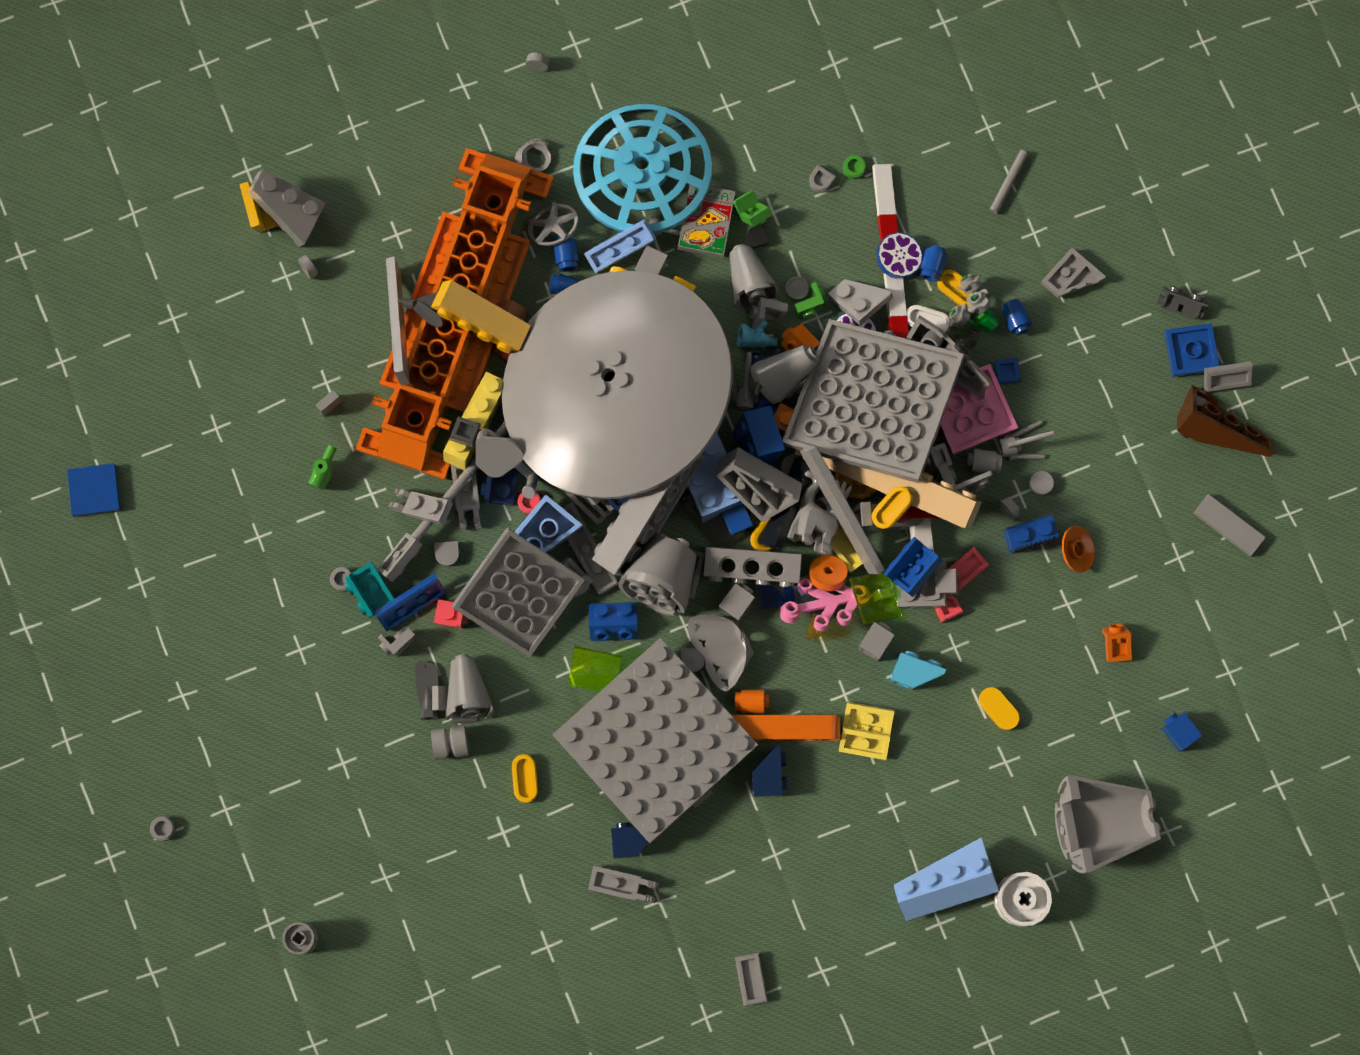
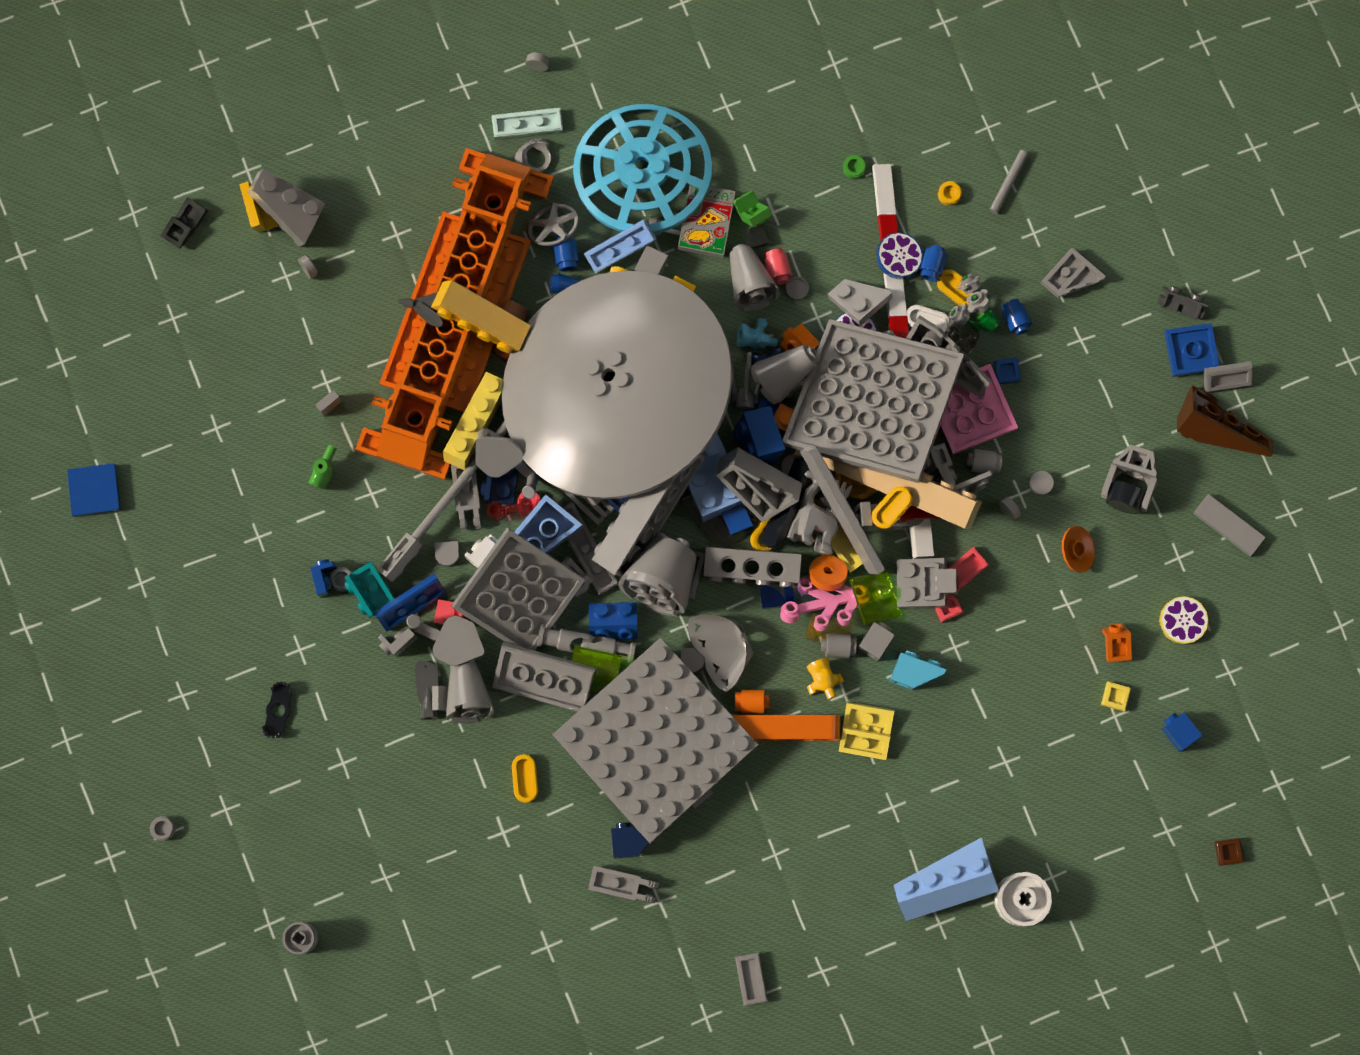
(184, 223): none -> pearl dark grey slope
(280, 695): none -> black piece
(322, 581): none -> blue bracket
(397, 321): light grey tile -> none
(422, 506): light grey hinge -> none
(450, 742): light grey wheel -> none
(455, 642): none -> light grey piece
(465, 432): dark grey tile -> none
(480, 550): none -> white brick
(499, 512): none -> clear red bar
(527, 123): none -> light aqua tile
(543, 677): none -> light grey tile
(563, 638): none -> light grey piece
(737, 602): light grey brick -> none
(767, 309): light grey bracket -> none
(768, 778): dark blue slope -> none
(778, 266): none -> coral brick
(809, 307): bright green bracket -> none
(821, 179): light grey tile -> none
(823, 678): none -> yellow piece
(838, 645): none -> light grey brick
(913, 566): blue bracket -> none
(949, 193): none -> yellow tile
(998, 708): yellow tile -> none
(1011, 445): light grey plant -> none
(1030, 534): blue brick -> none
(1102, 821): light grey cone -> none
(1115, 696): none -> light yellow tile
(1126, 496): none -> light grey piece
(1183, 620): none -> tile
(1229, 851): none -> reddish brown tile

